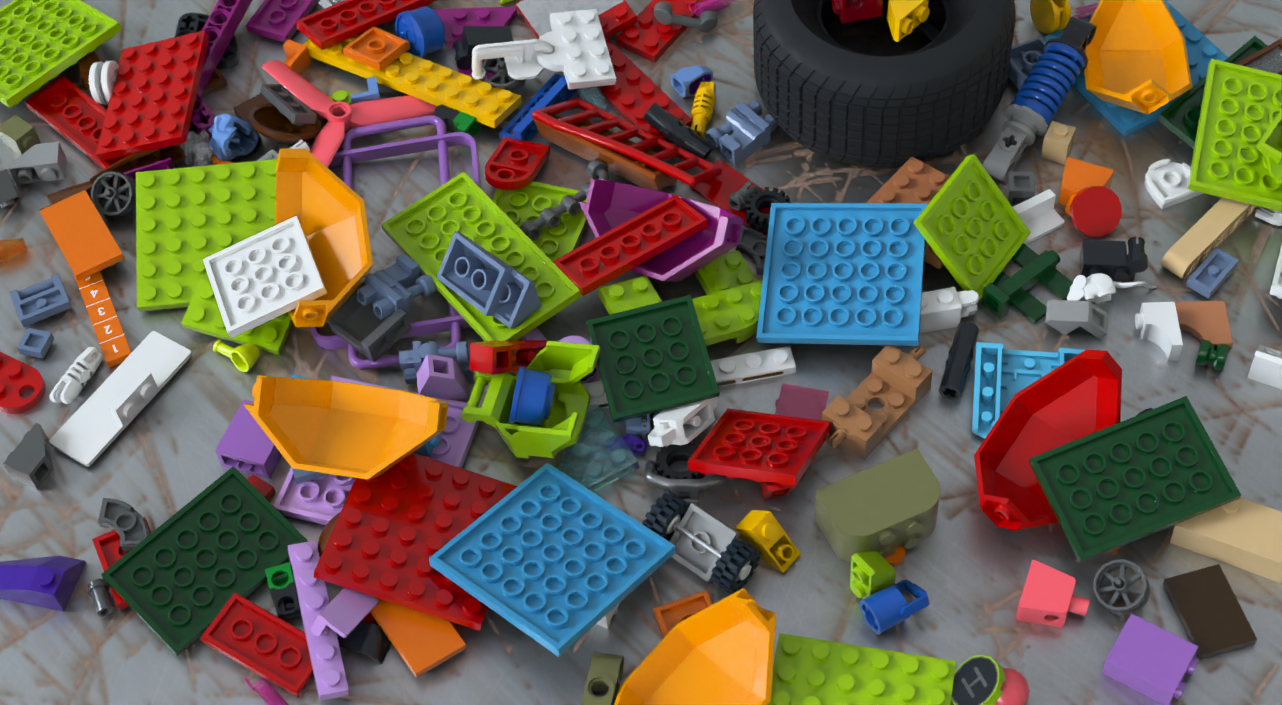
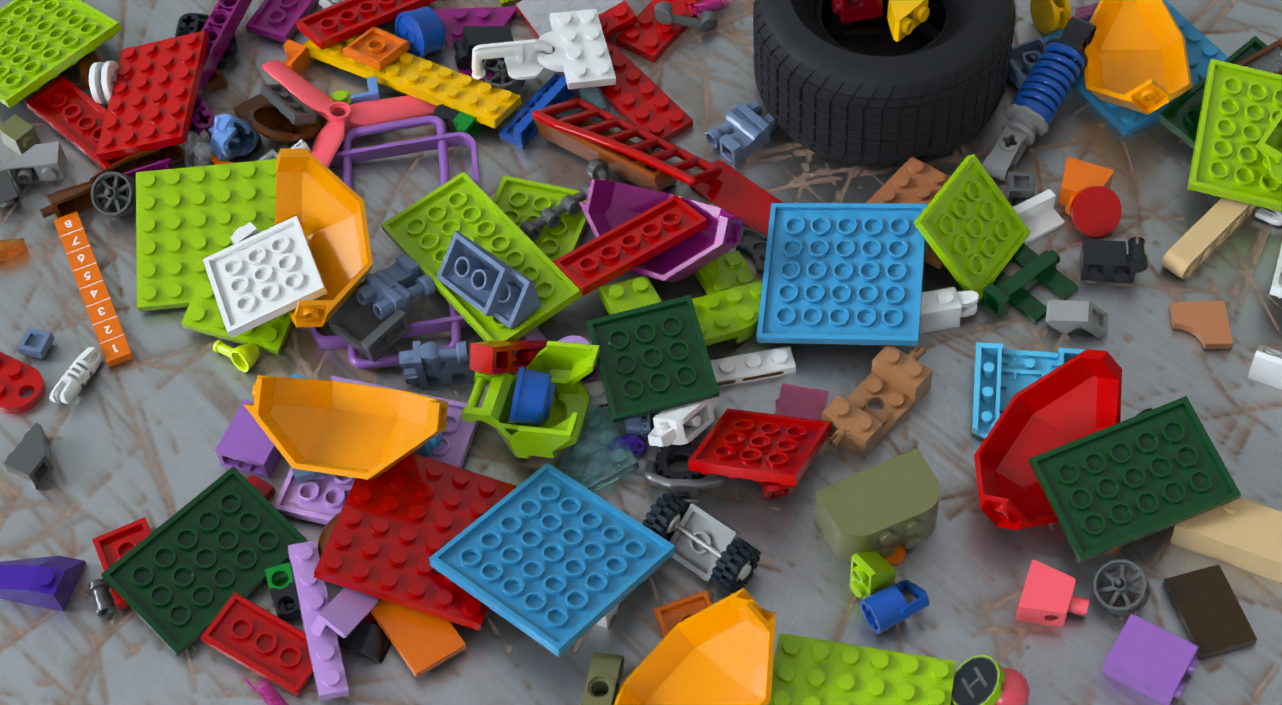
(41, 300): sand blue plate -> none
(82, 235): orange tile -> none
(120, 398): white bracket -> none
(124, 521): dark grey tile -> none
(243, 233): none -> white plate
(442, 379): lavender slope -> none
(517, 162): red plate -> none
(677, 131): black axle -> none
(687, 80): medium blue rock -> none
(703, 107): yellow hinge -> none
(738, 199): dark grey pin -> none
(759, 201): black tyre -> none
(766, 534): yellow slope -> none
(959, 360): black axle -> none
(1058, 142): tan brick -> none
(1098, 288): white animal -> none
(1160, 325): white arch -> none
(1168, 183): white tile -> none
(1212, 272): sand blue plate -> none
(1212, 355): dark green wheel -> none

